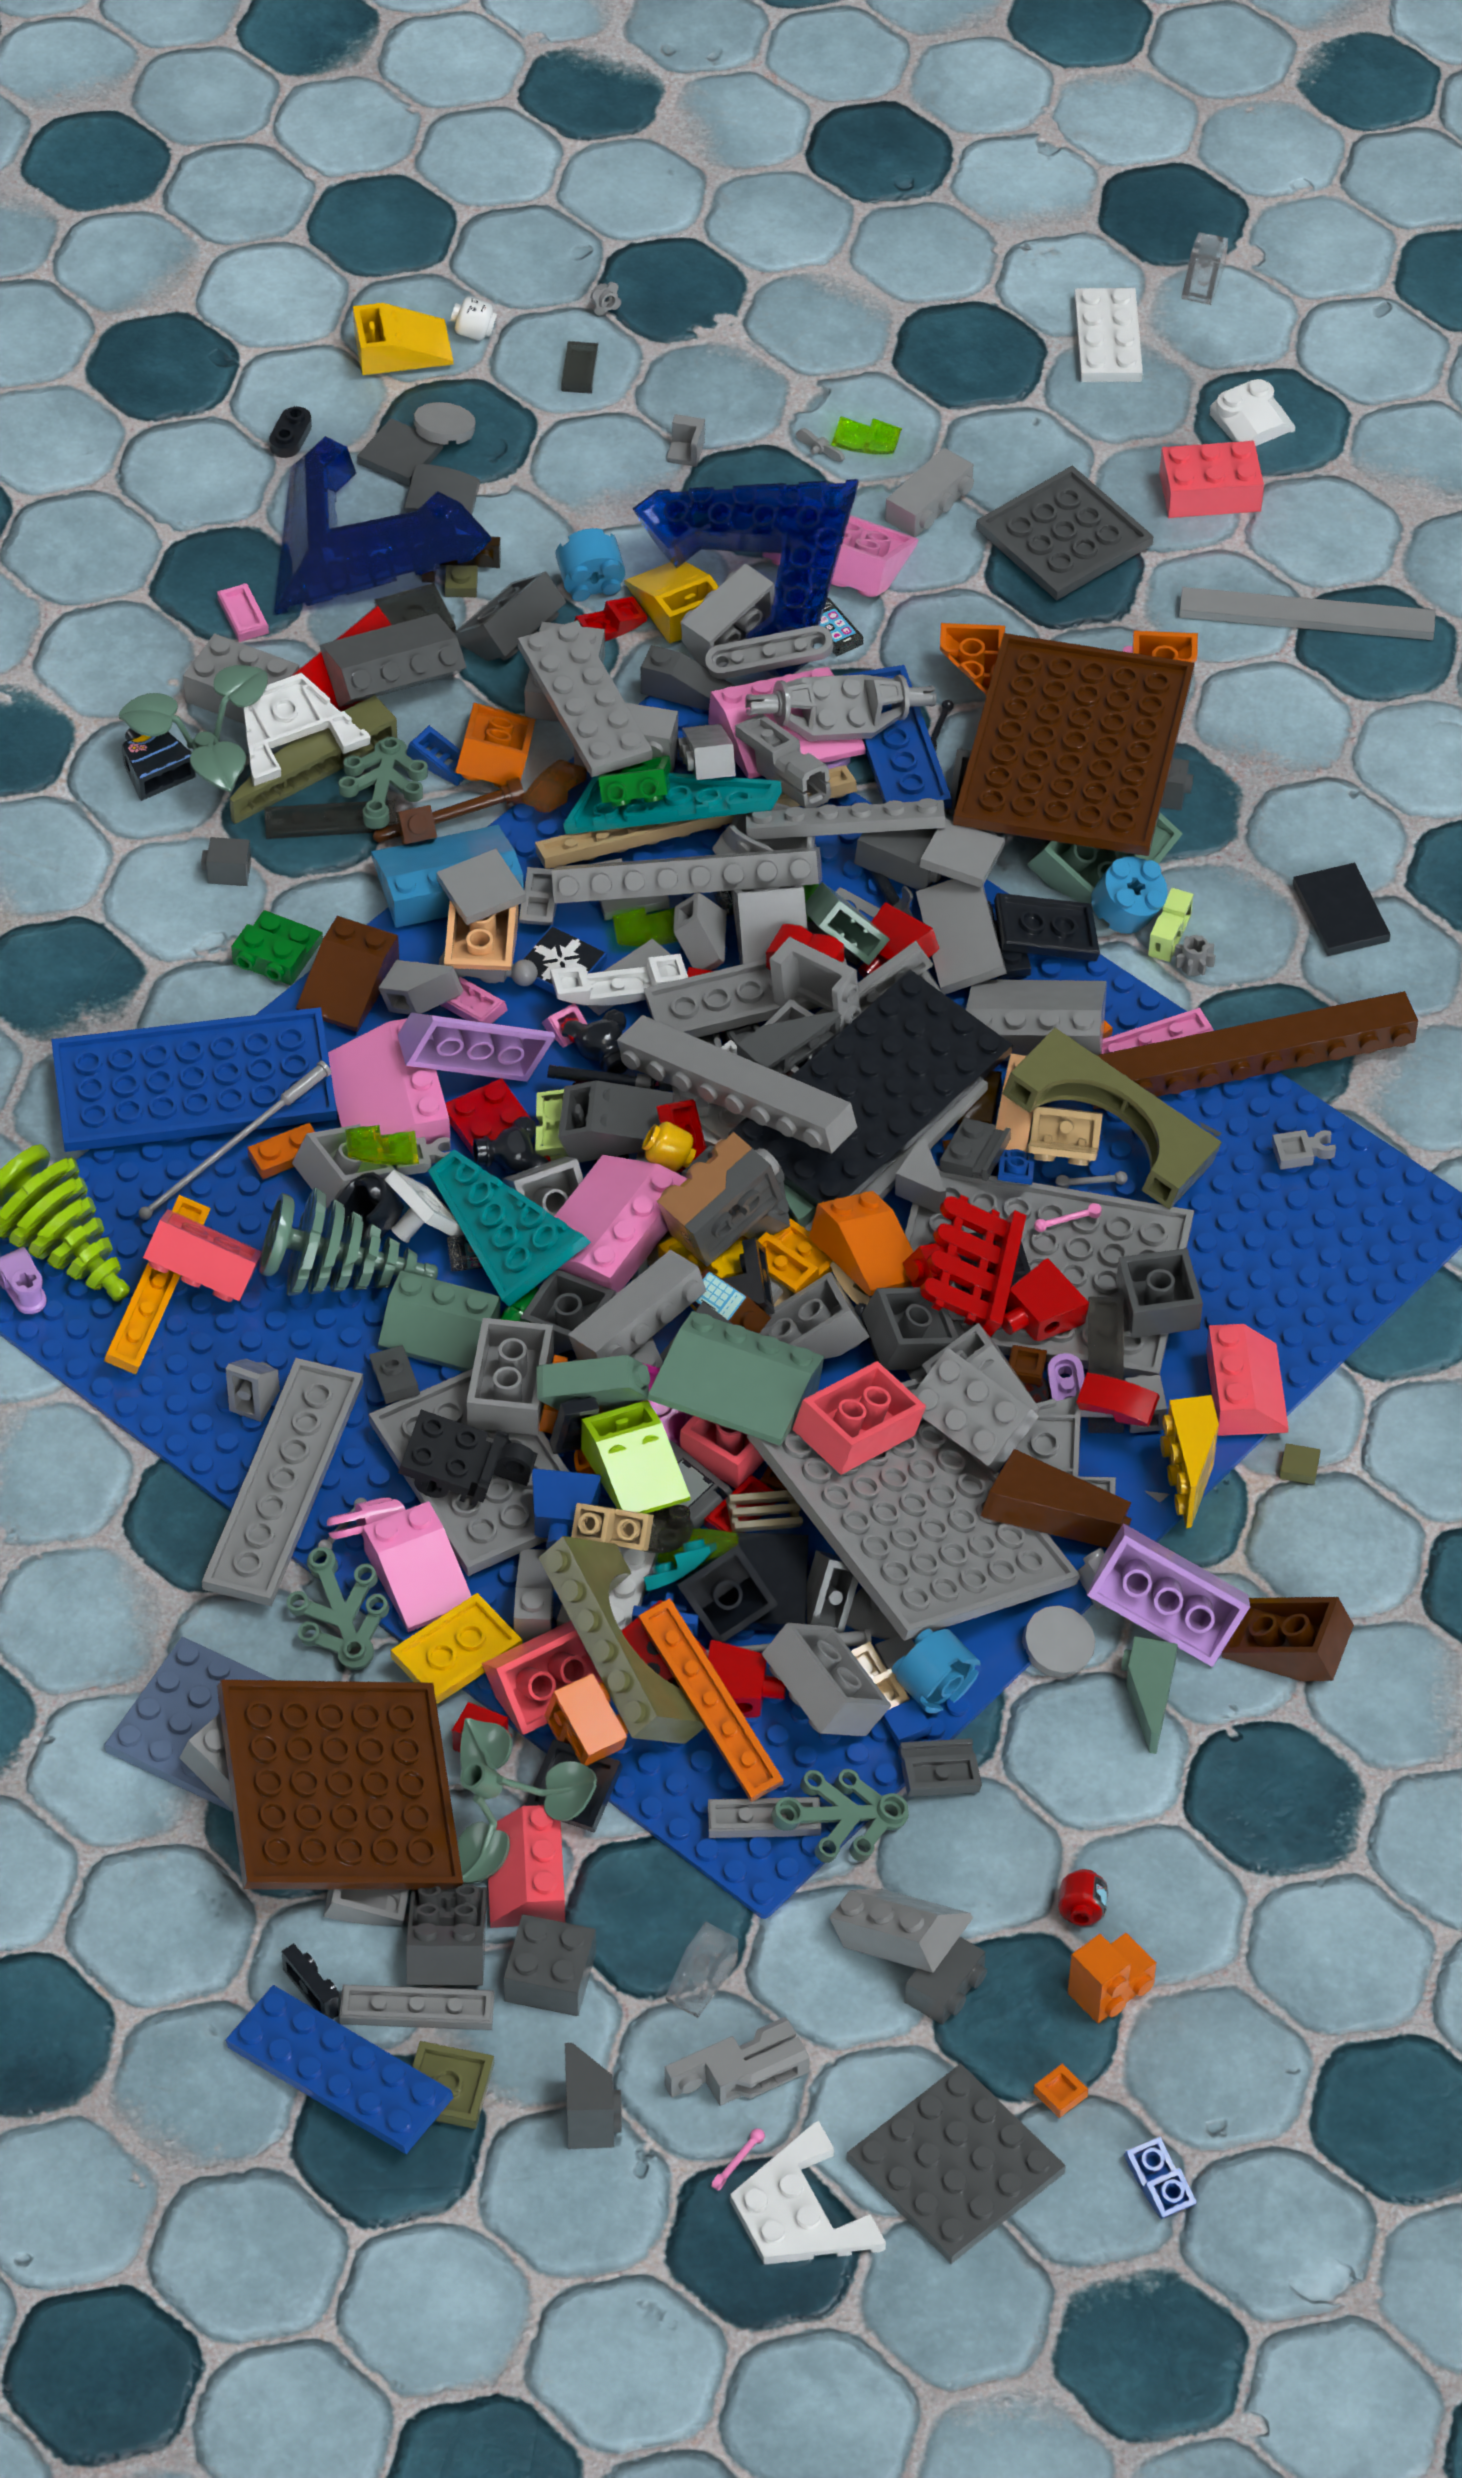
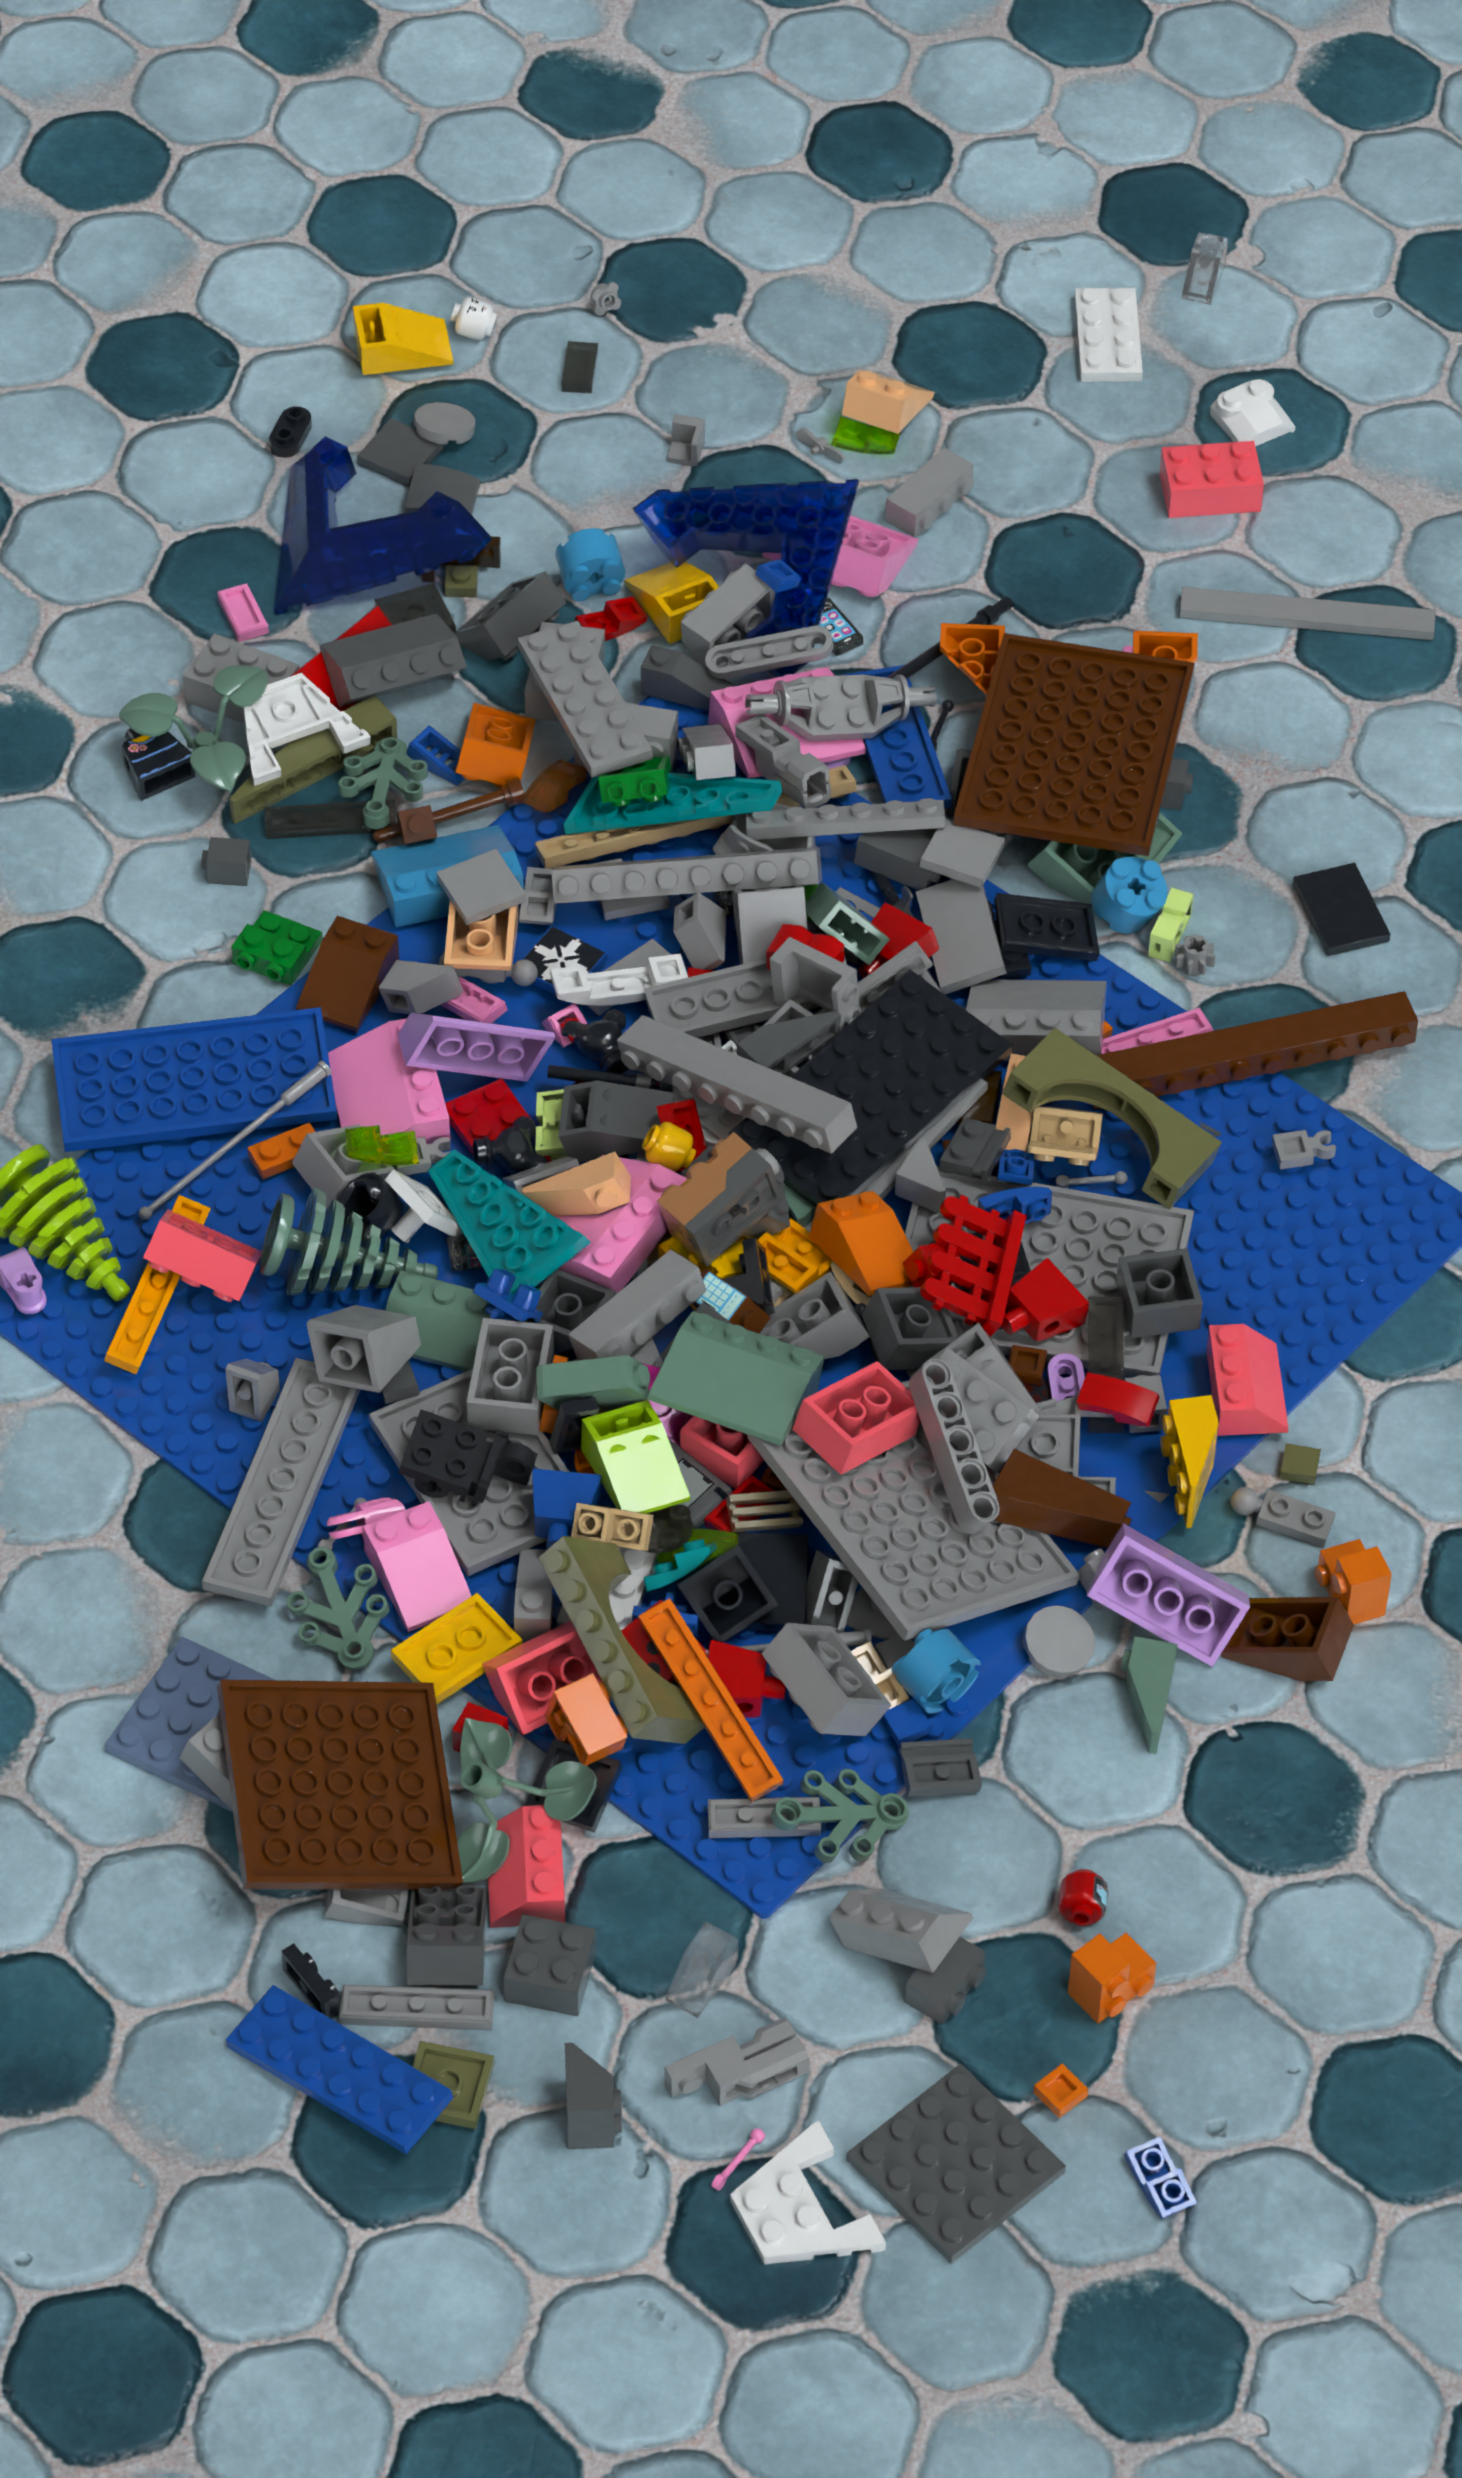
(362, 1346): none -> light grey slope
(508, 1305): none -> blue hips
(584, 1189): none -> light nougat slope
(638, 928): clear neon green slope -> none
(778, 575): none -> blue tile
(883, 400): none -> light nougat slope
(950, 1462): none -> light grey beam
(985, 616): none -> black bar
(1031, 1201): none -> blue slope
(1064, 532): dark grey plate -> none
(1093, 1211): bright pink hinge -> none
(1285, 1515): none -> light grey plate
(1356, 1577): none -> orange brick

